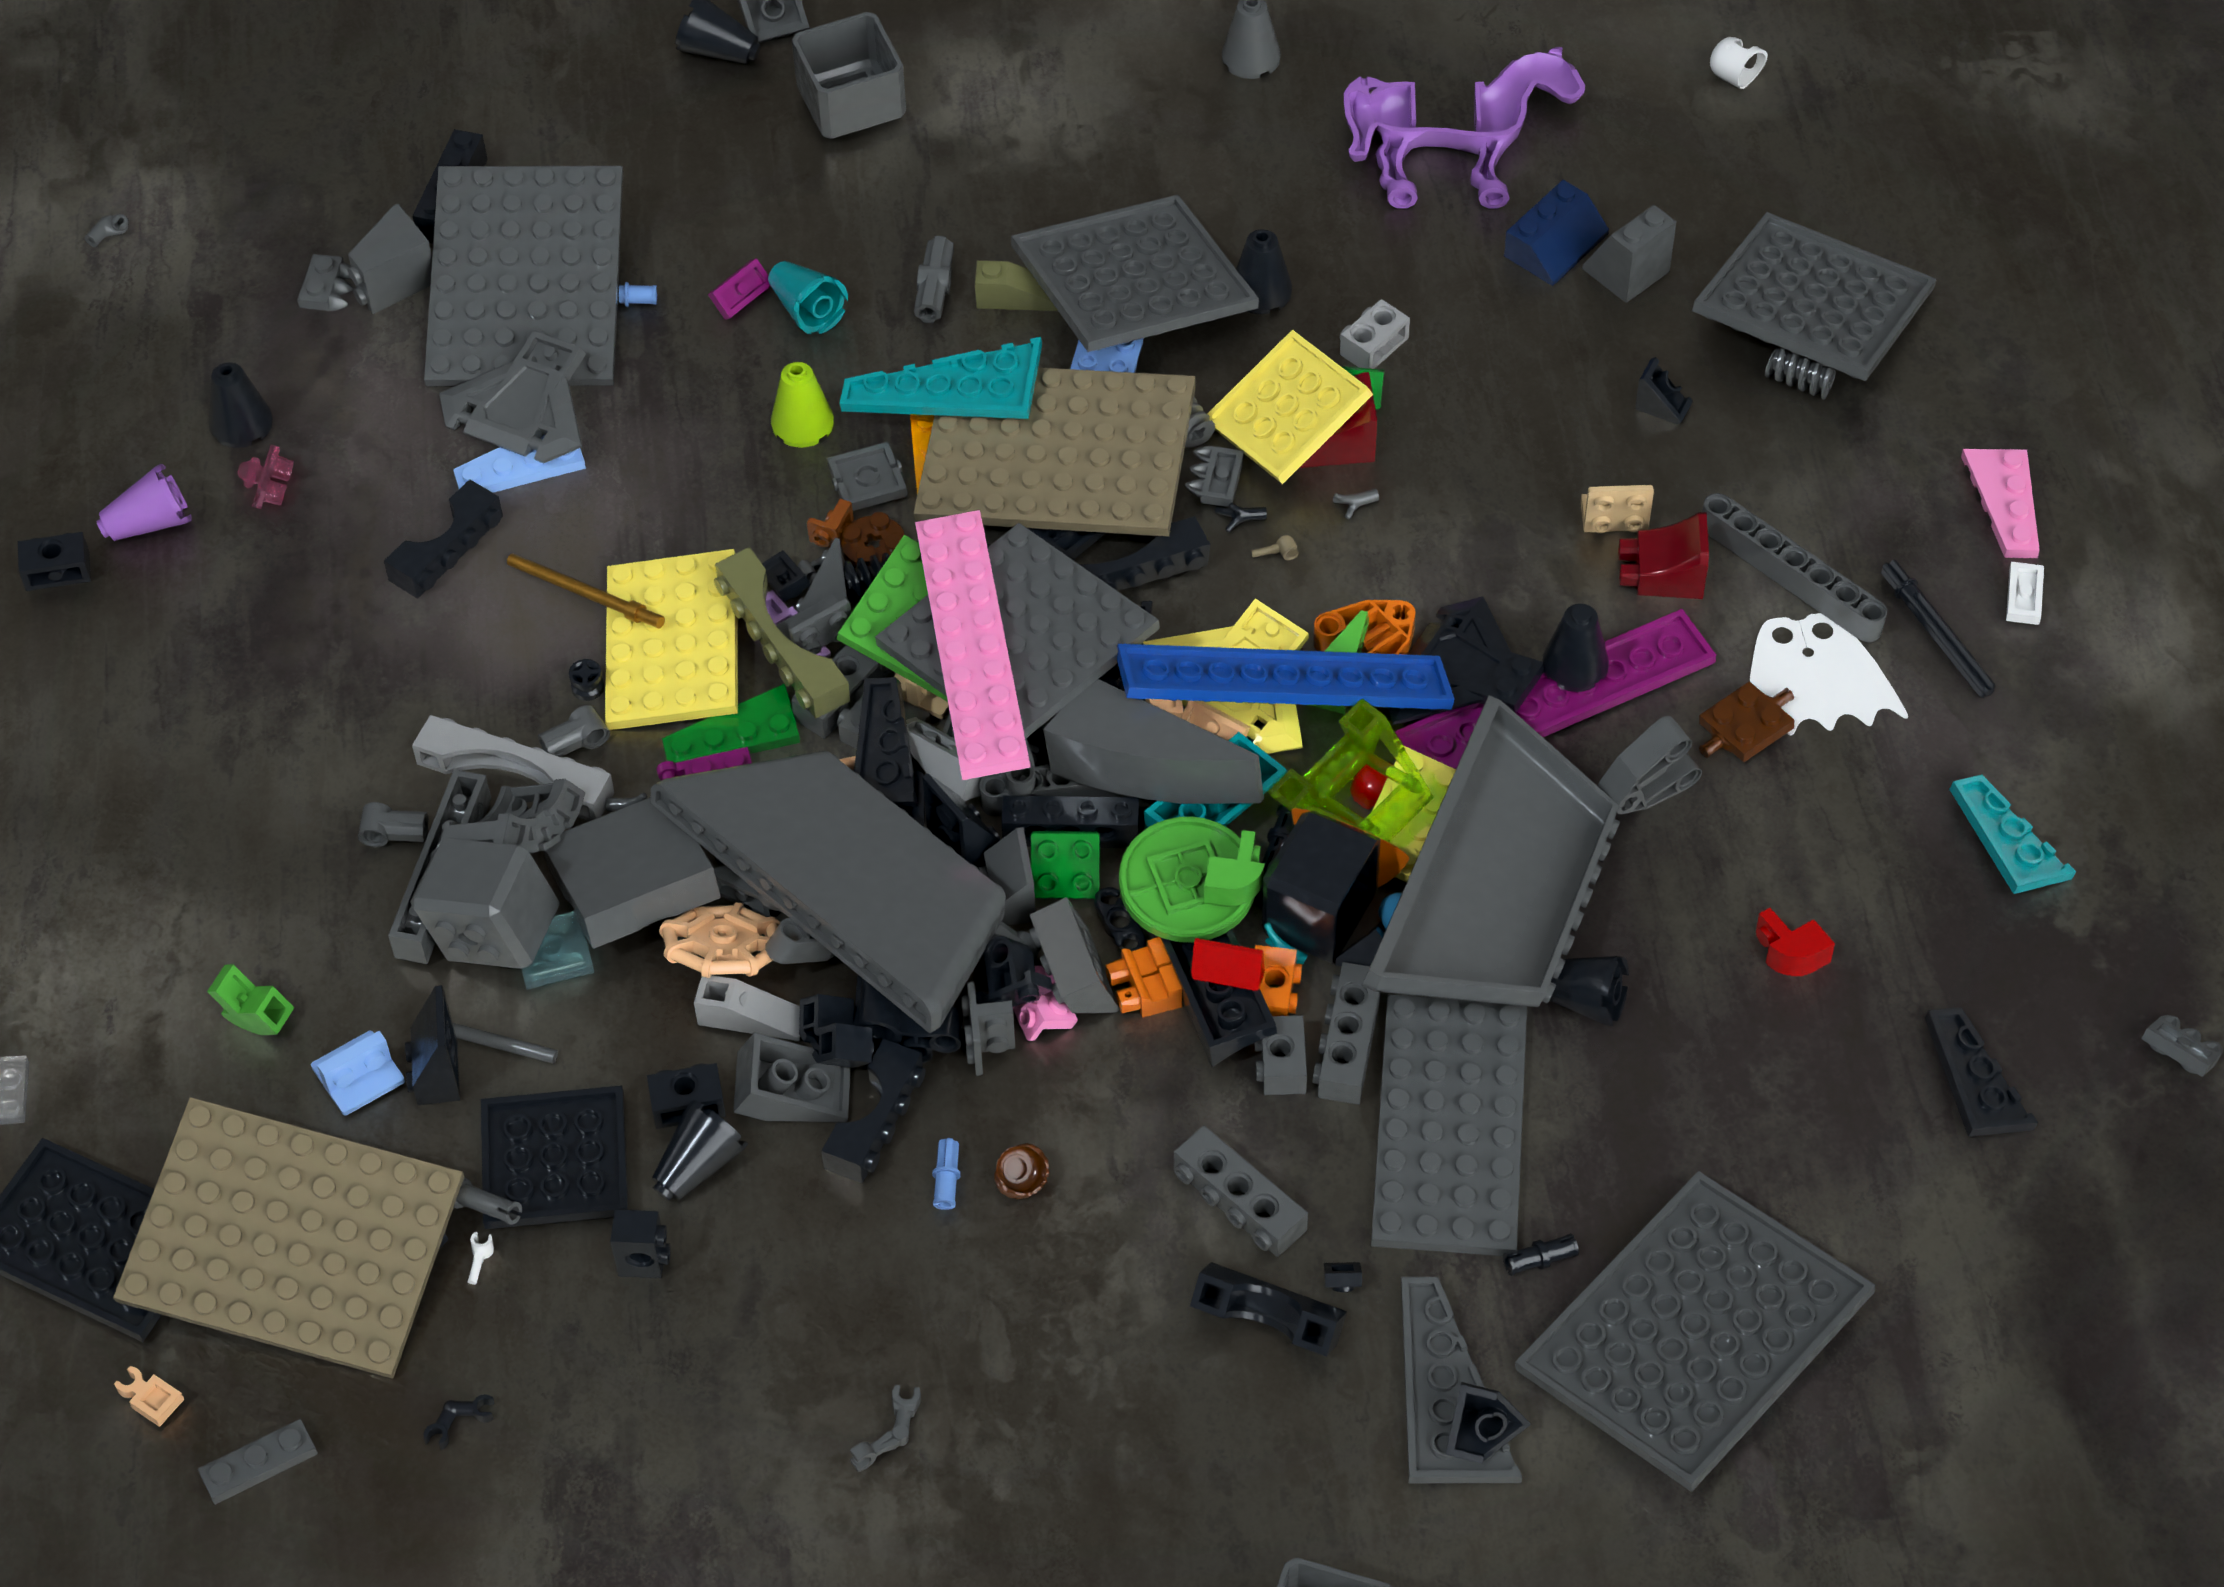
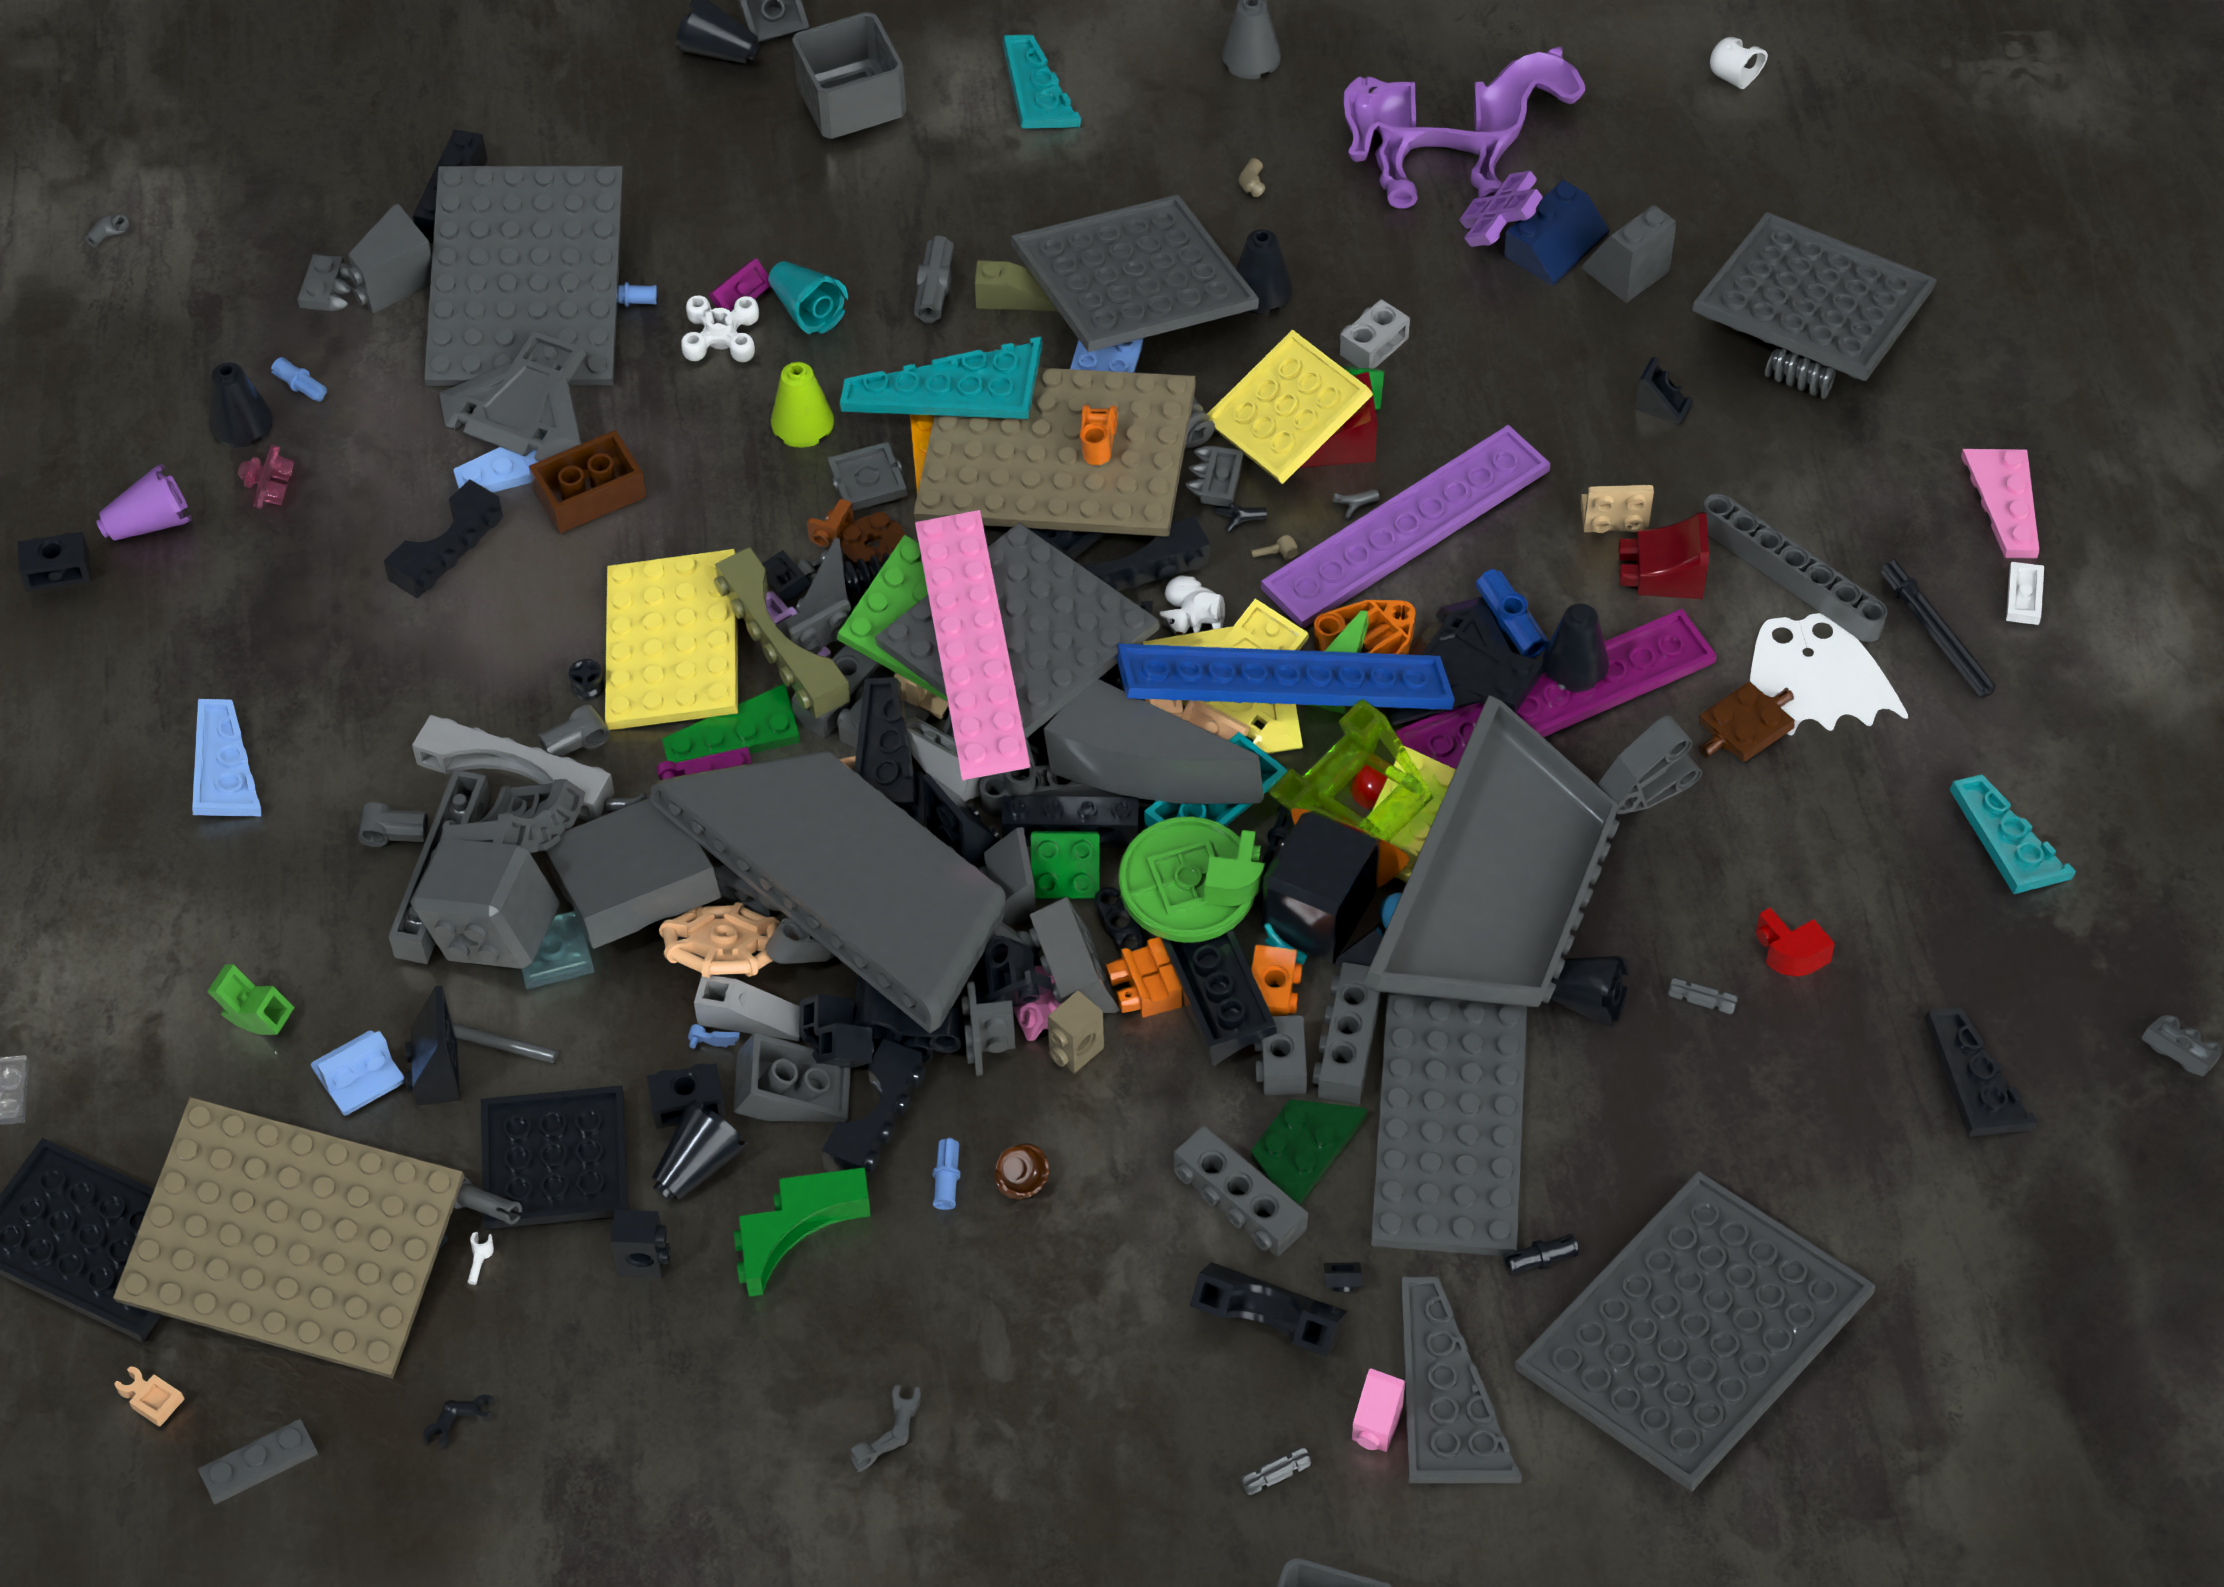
(221, 764): none -> light blue wing
(298, 379): none -> medium blue axle
(587, 481): none -> reddish brown brick
(632, 610): pearl gold bar -> none
(720, 328): none -> white gear
(724, 1039): none -> medium blue piece
(800, 1209): none -> green arch
(1035, 87): none -> teal wing
(1075, 1032): none -> dark tan brick
(1098, 433): none -> orange piece
(1197, 606): none -> white animal
(1227, 964): red slope -> none
(1249, 178): none -> dark tan arm
(1275, 1470): none -> dark grey axle
(1304, 1144): none -> dark green wing
(1378, 1411): none -> bright pink slope
(1405, 526): none -> medium lavender plate
(1482, 1423): black slope -> none
(1511, 203): none -> medium lavender plate
(1512, 613): none -> blue piece
(1702, 995): none -> dark grey axle

